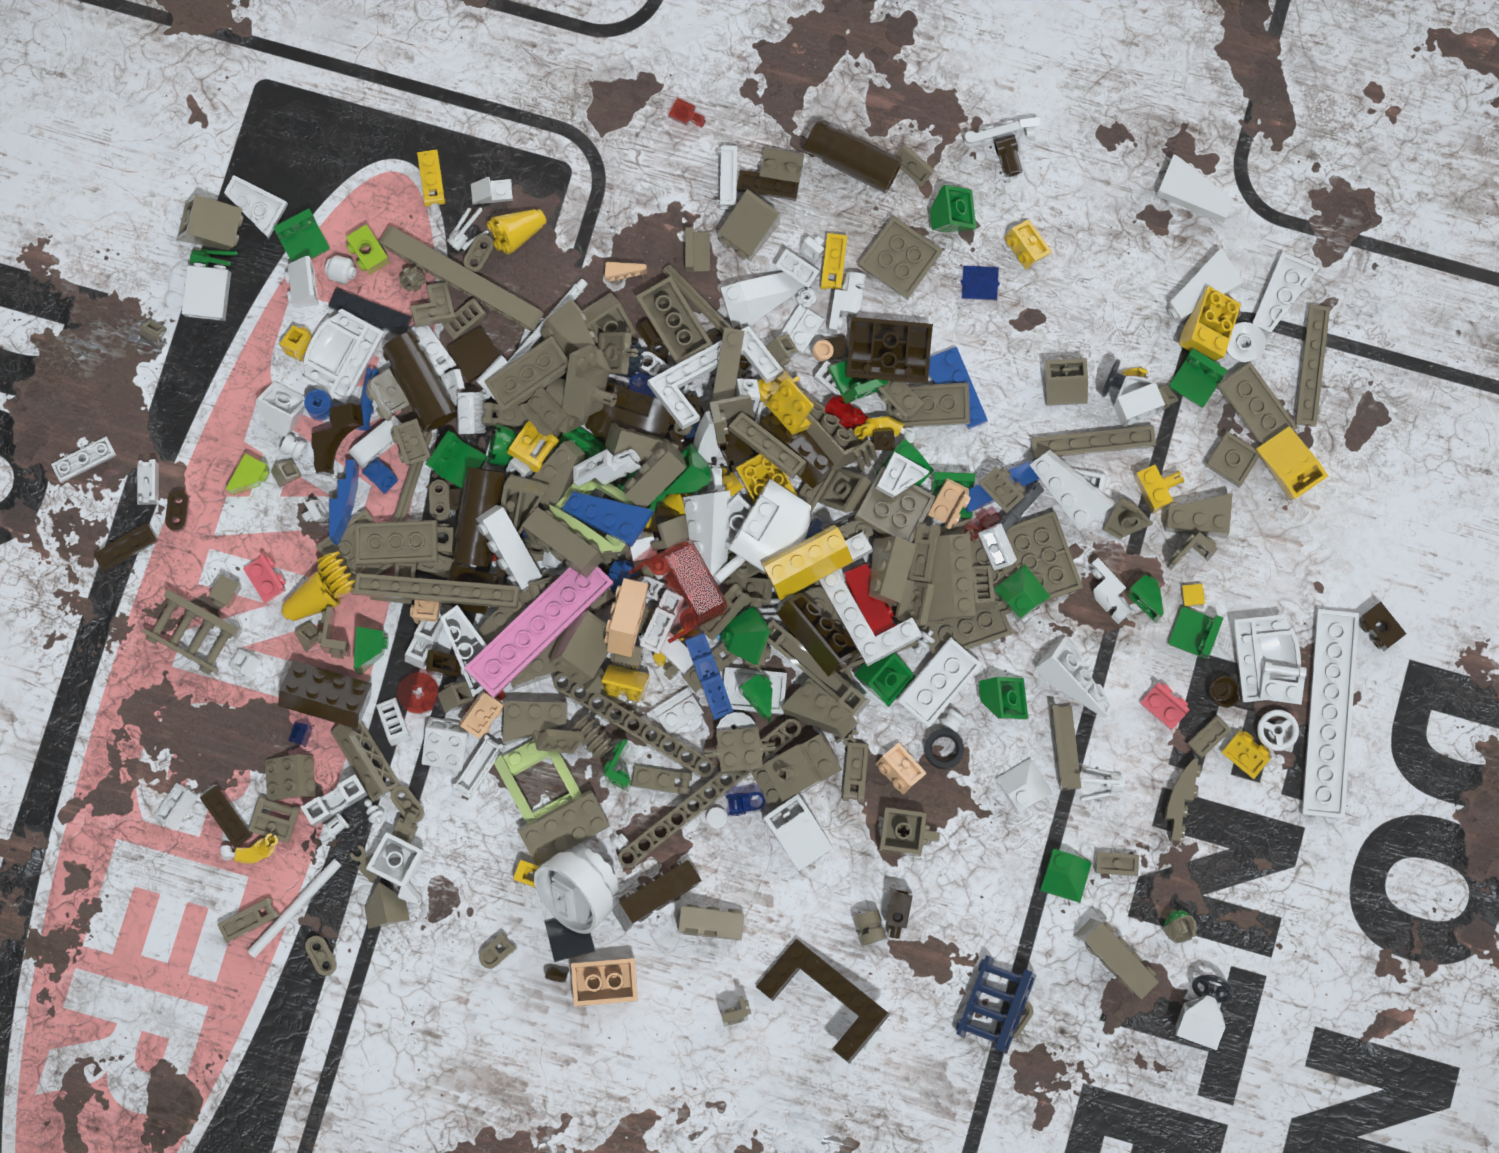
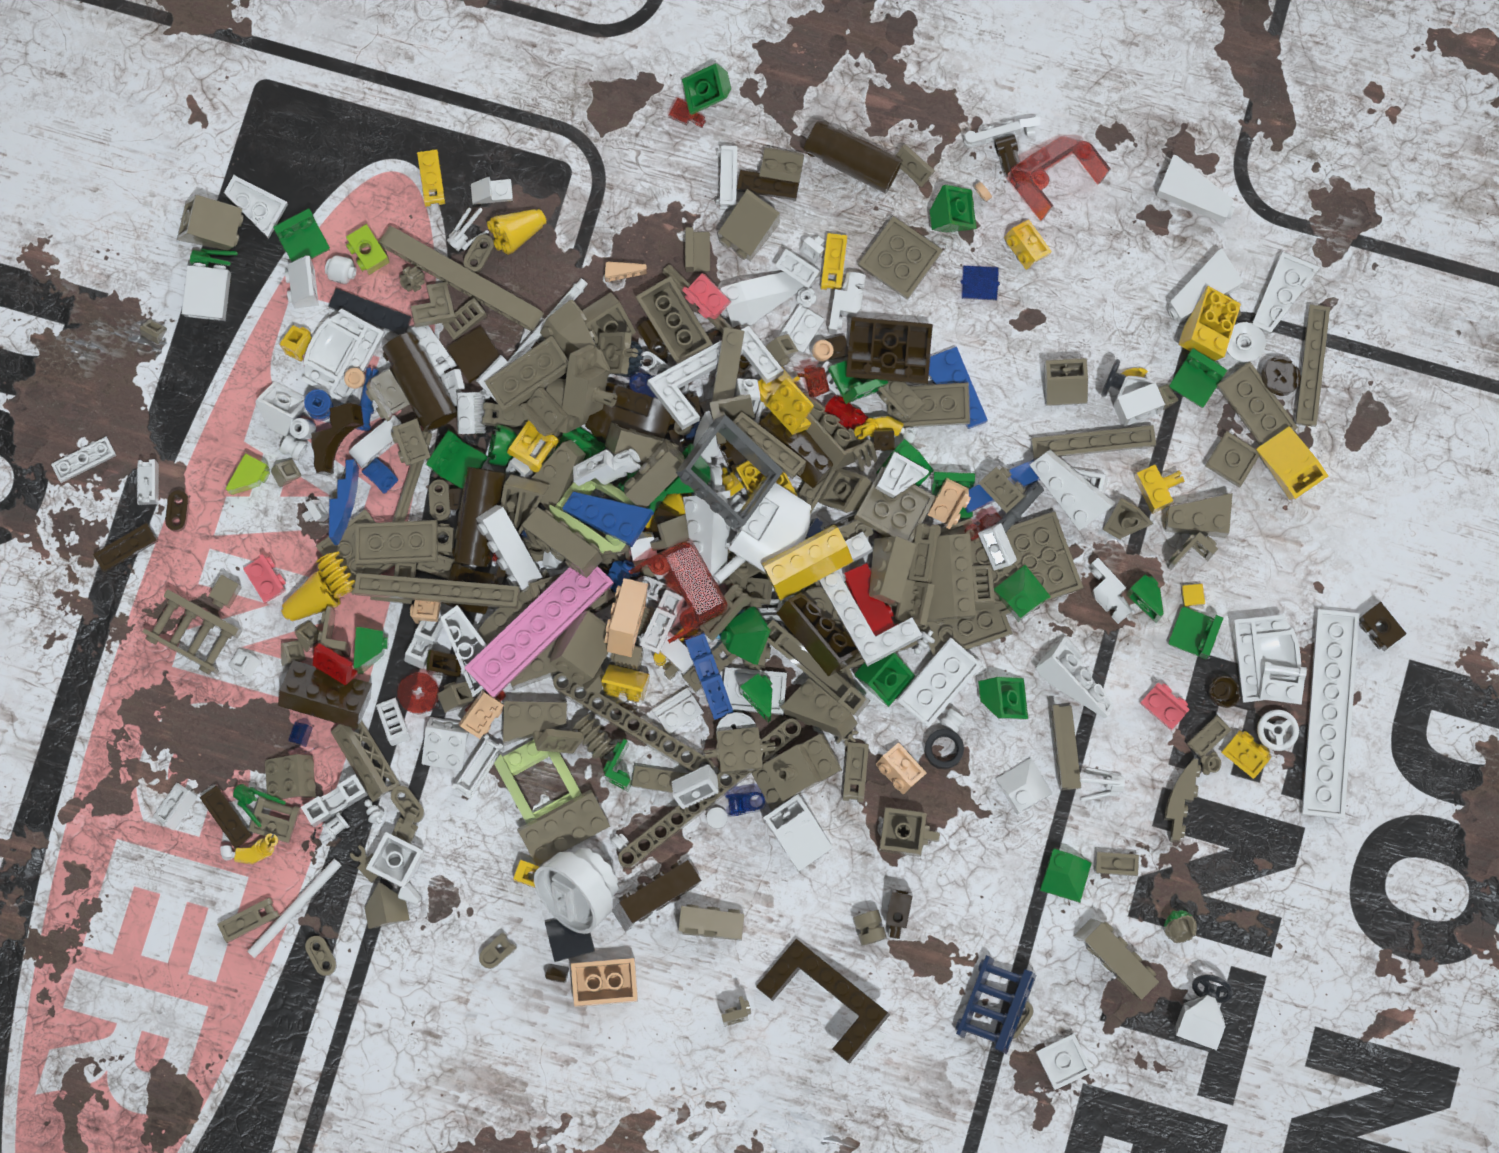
(247, 795): none -> green plant
(291, 651): none -> dark tan slope
(302, 428): none -> white brick
(333, 664): none -> red bracket
(354, 378): none -> light nougat tile
(695, 786): none -> white brick
(706, 88): none -> green slope
(707, 297): none -> coral bracket
(750, 451): none -> dark grey window
(815, 380): none -> clear red bracket
(982, 191): none -> light nougat tile
(1030, 175): none -> clear red windscreen
(1064, 1061): none -> white plate
(1210, 763): none -> dark tan plate
(1280, 375): none -> tile

